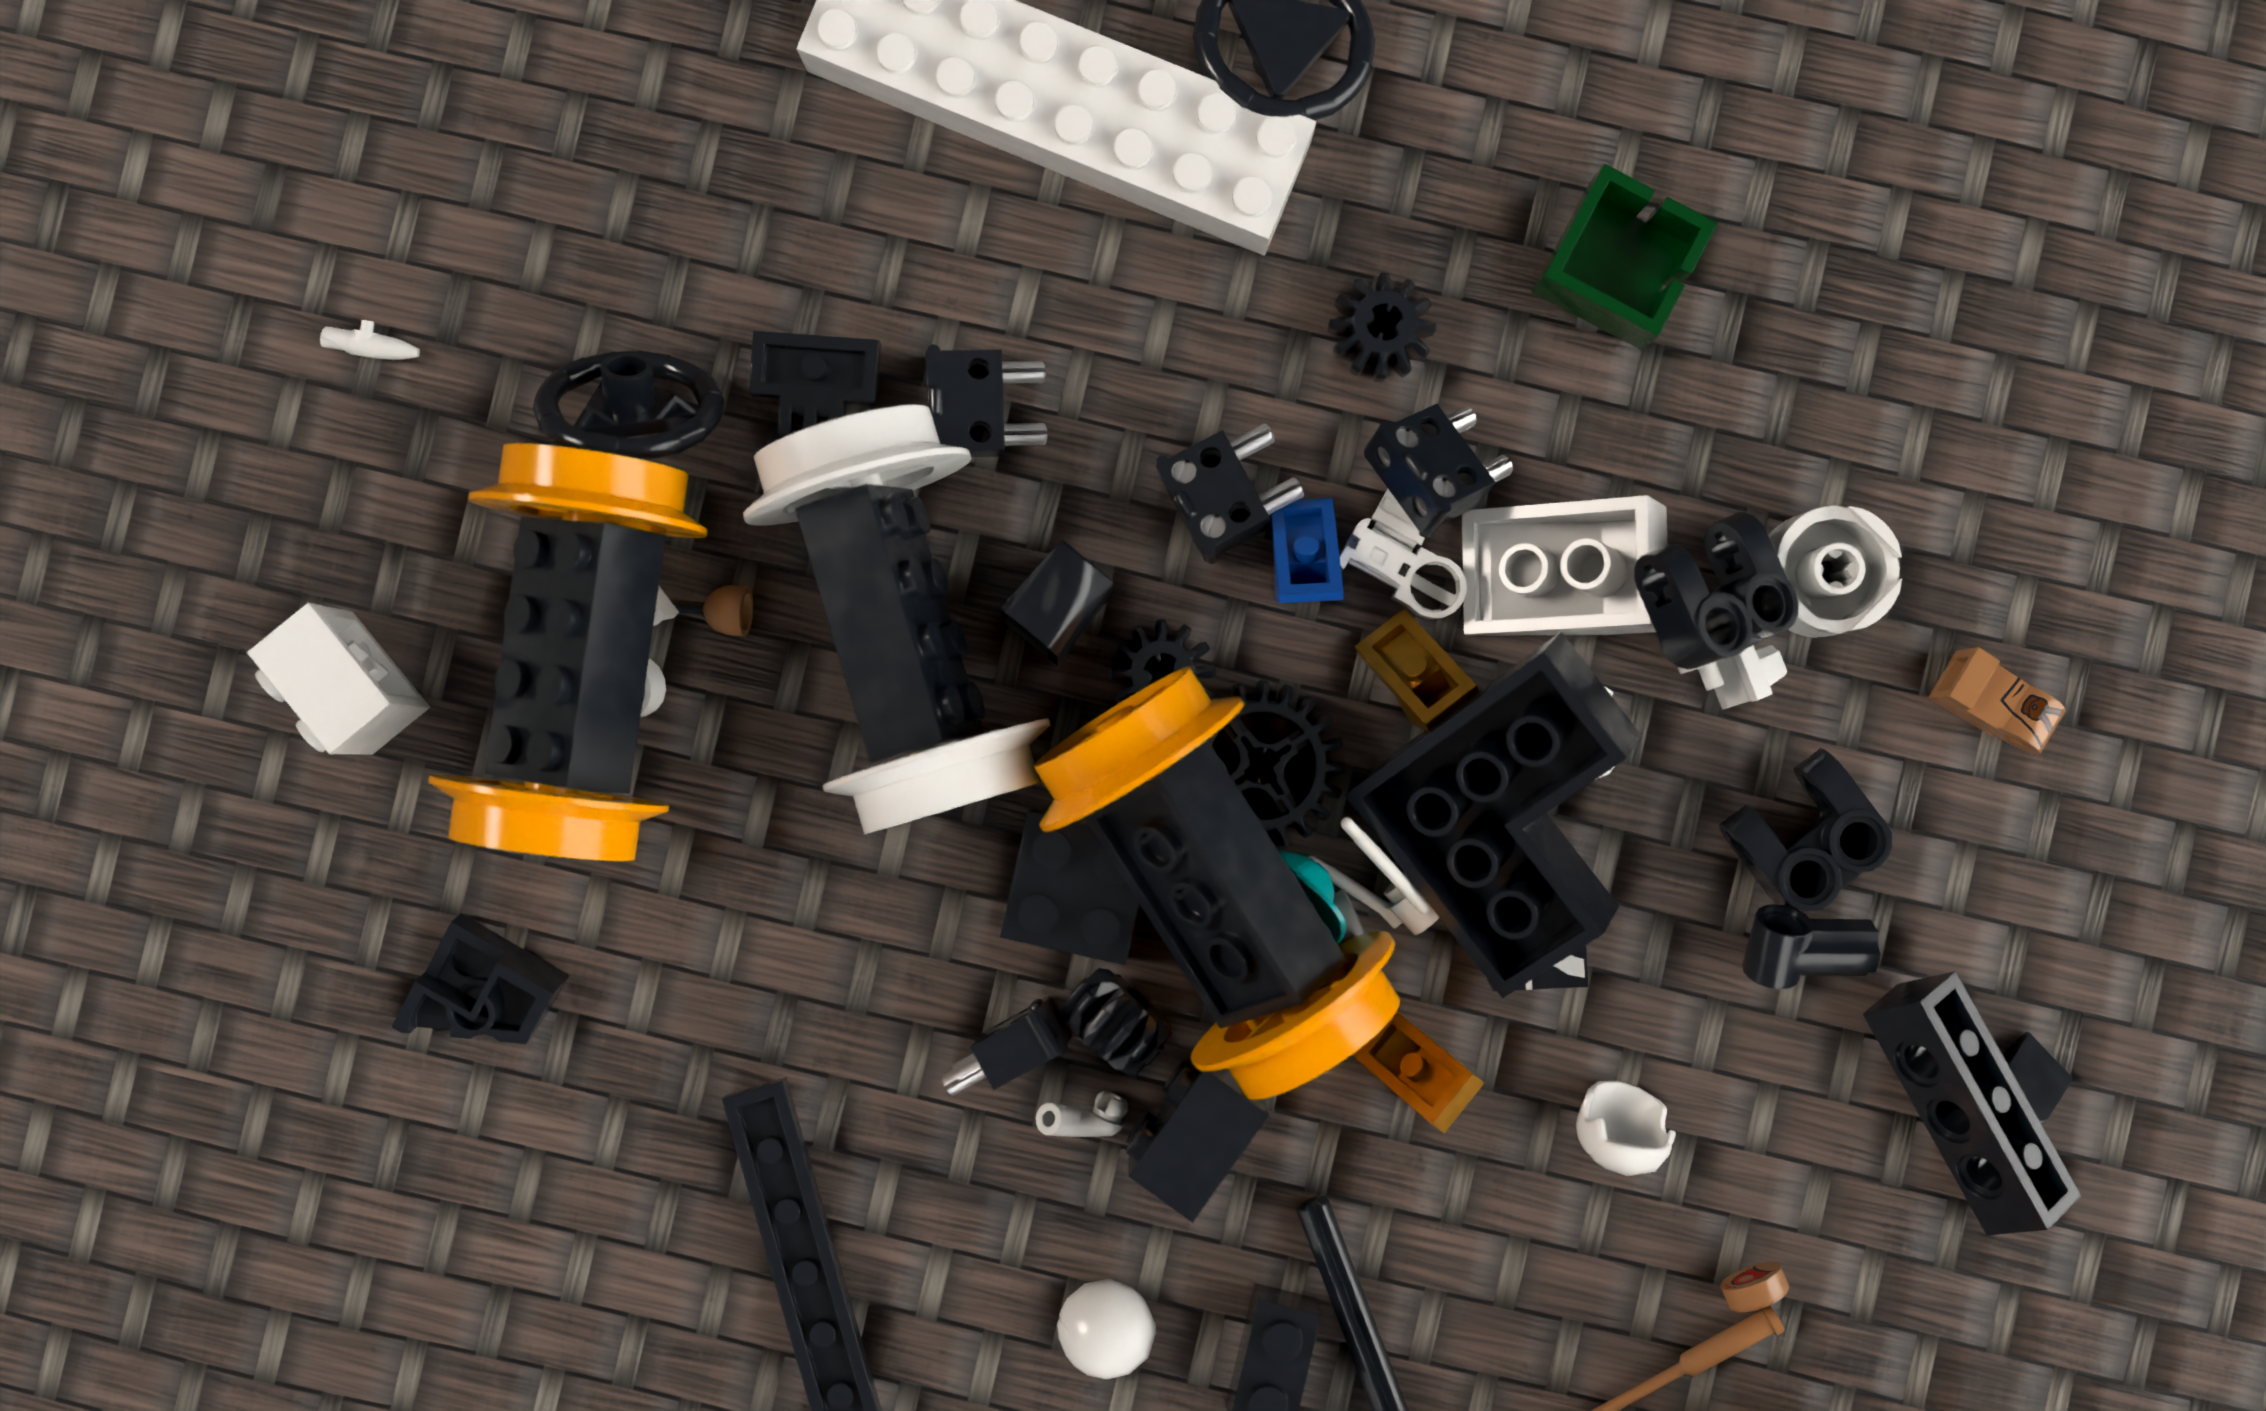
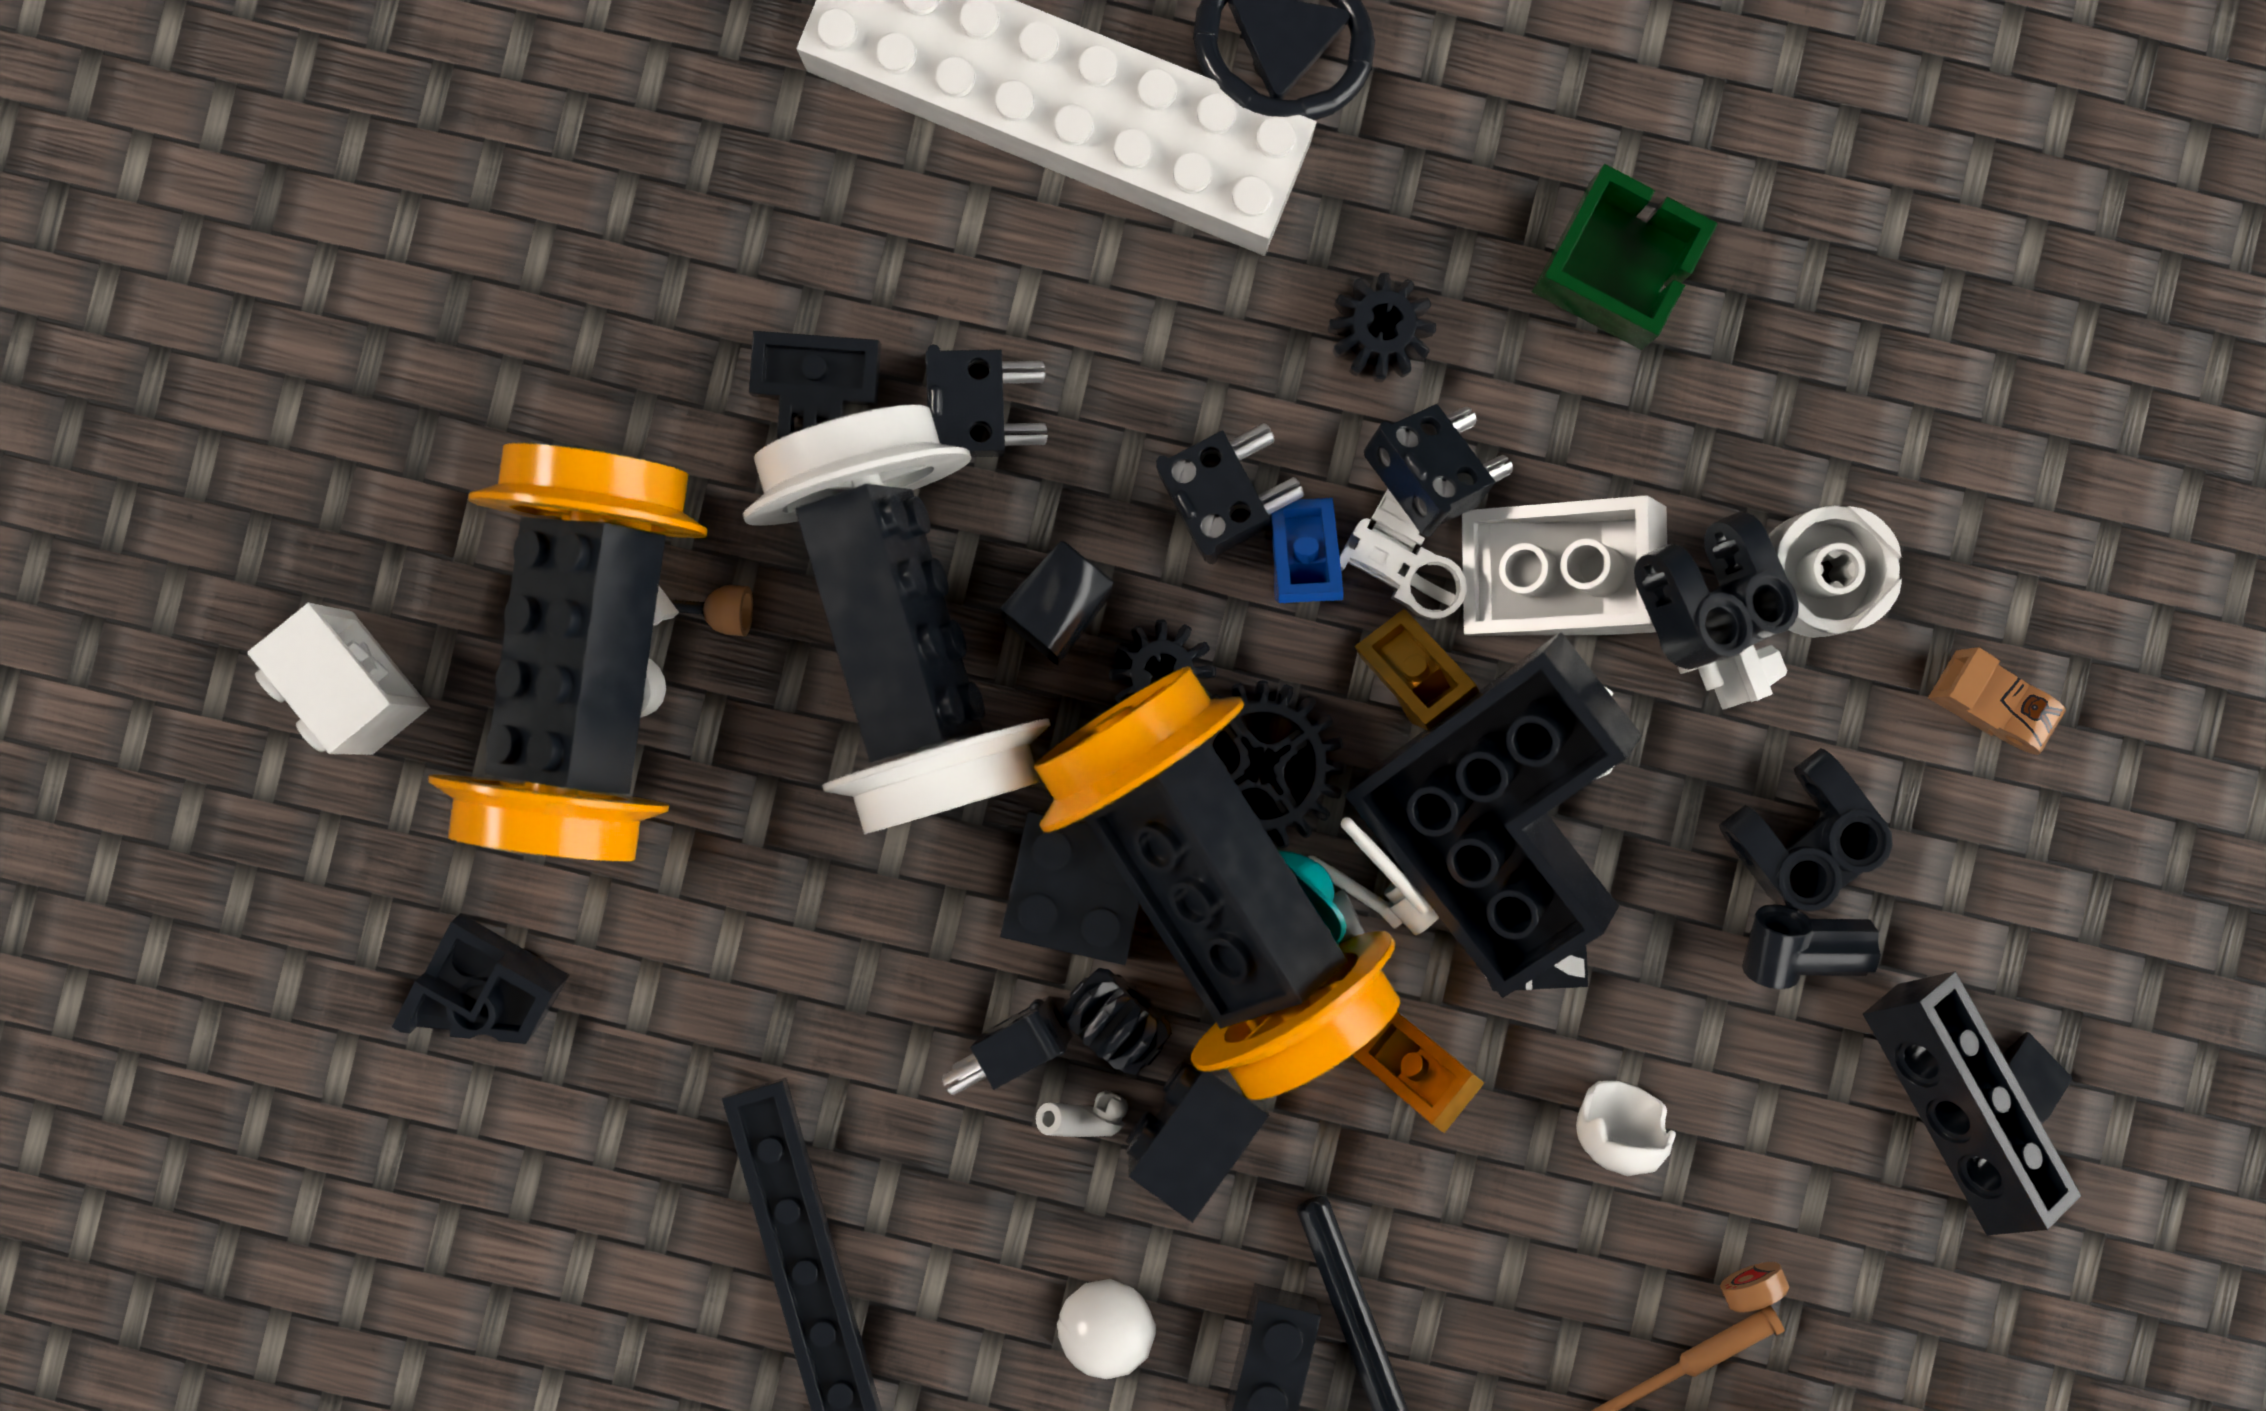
(366, 343): white helmet -> none
(630, 405): black piece -> none

